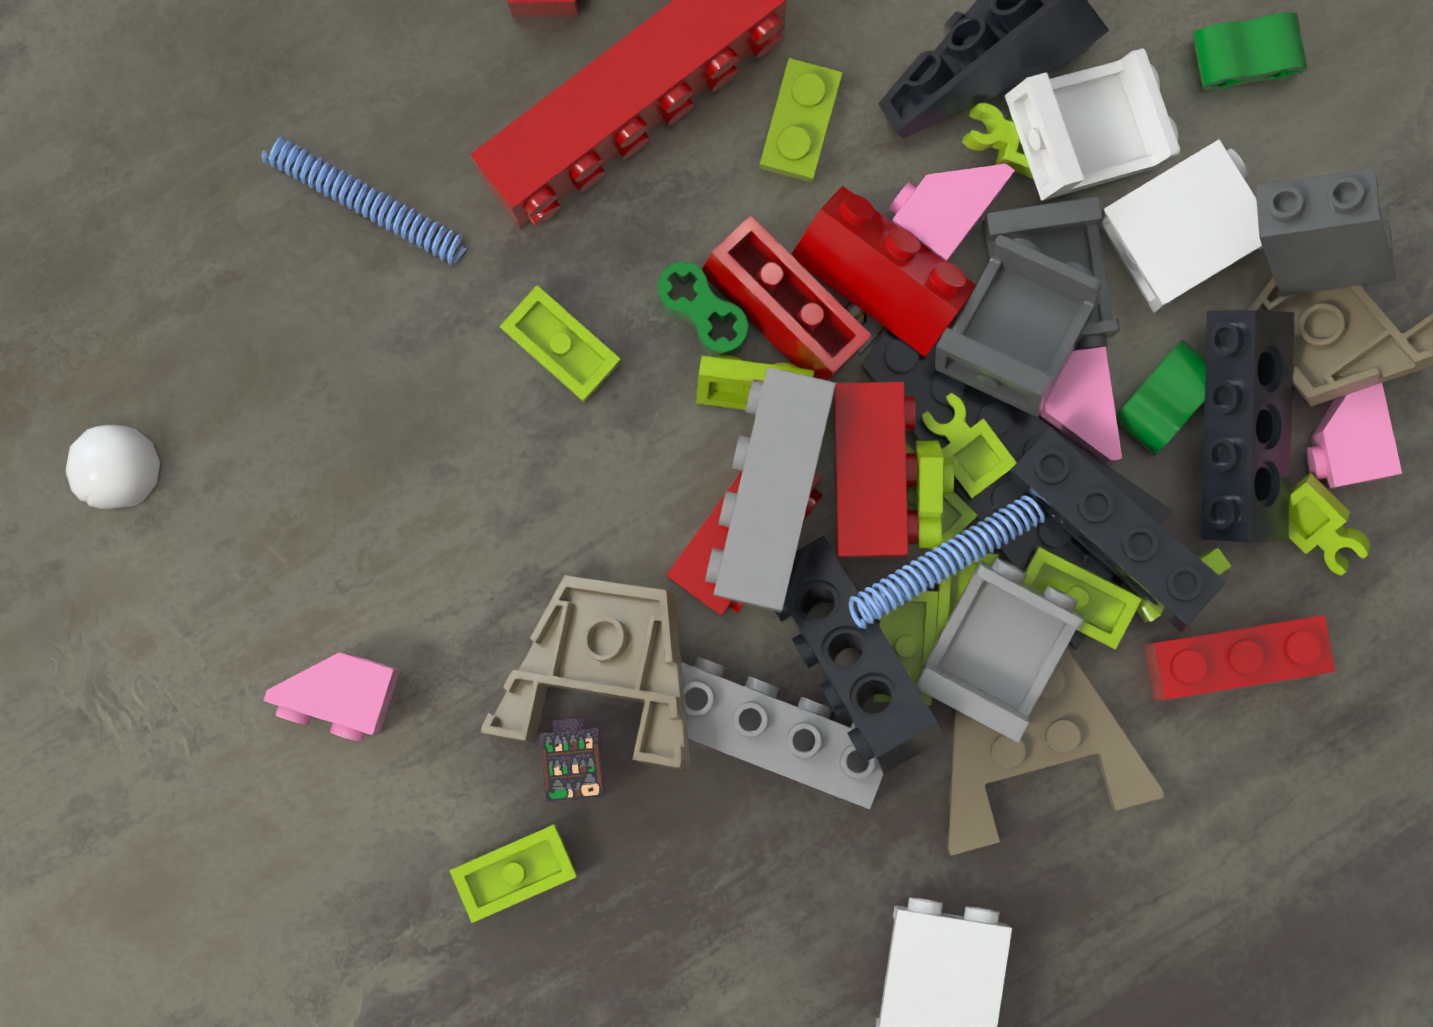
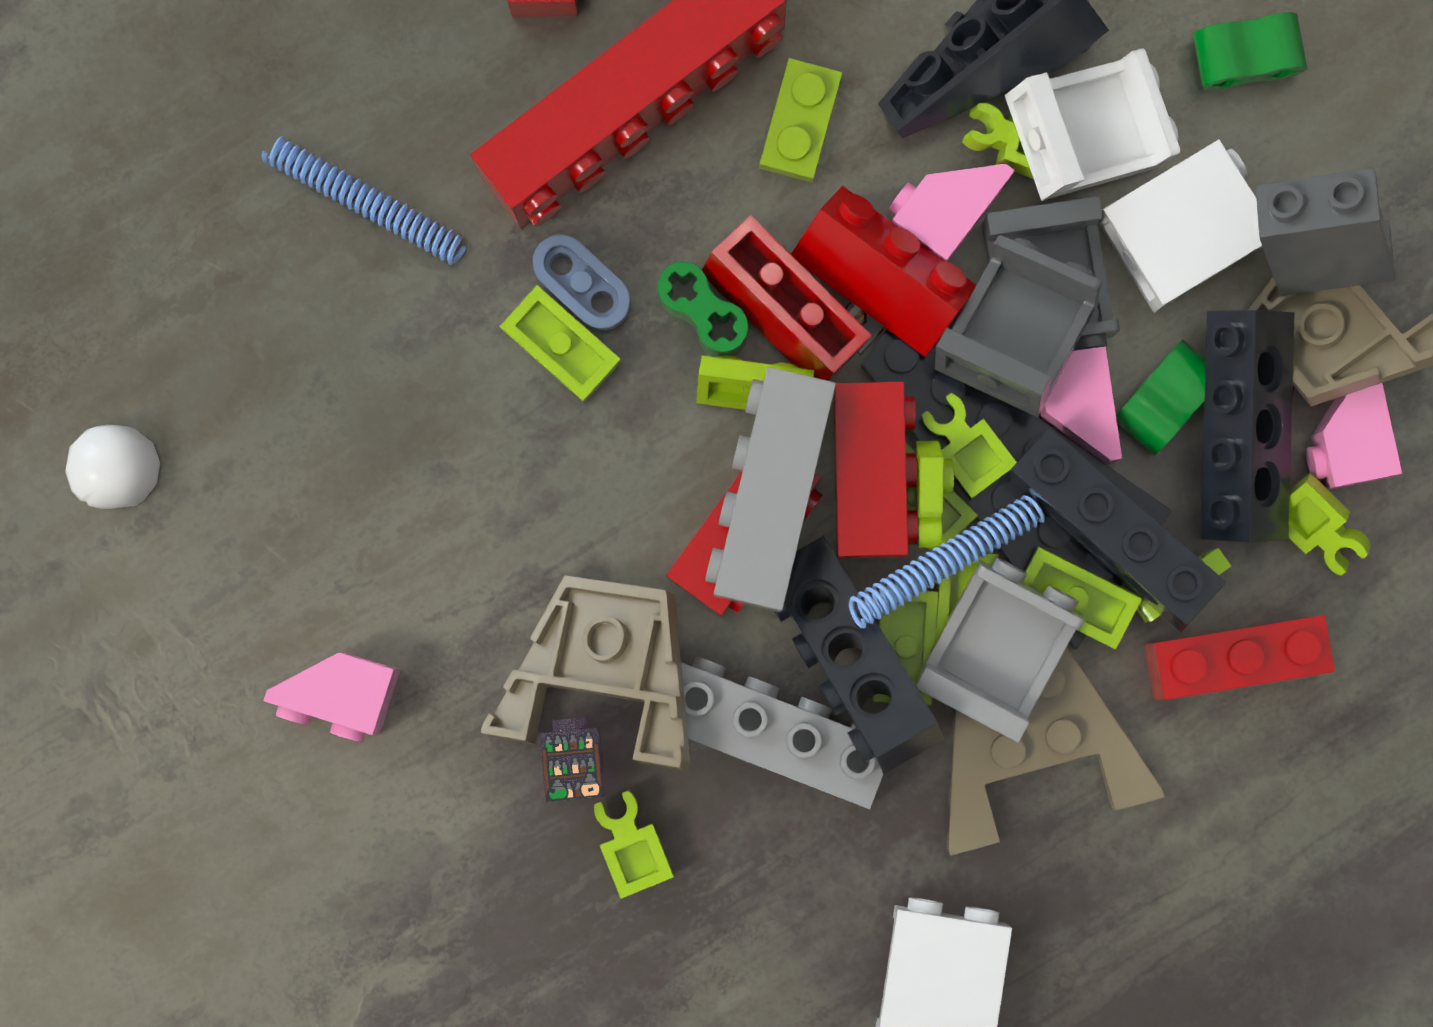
(513, 873): lime plate -> none
(582, 283): none -> sand blue plate
(634, 854): none -> lime plate

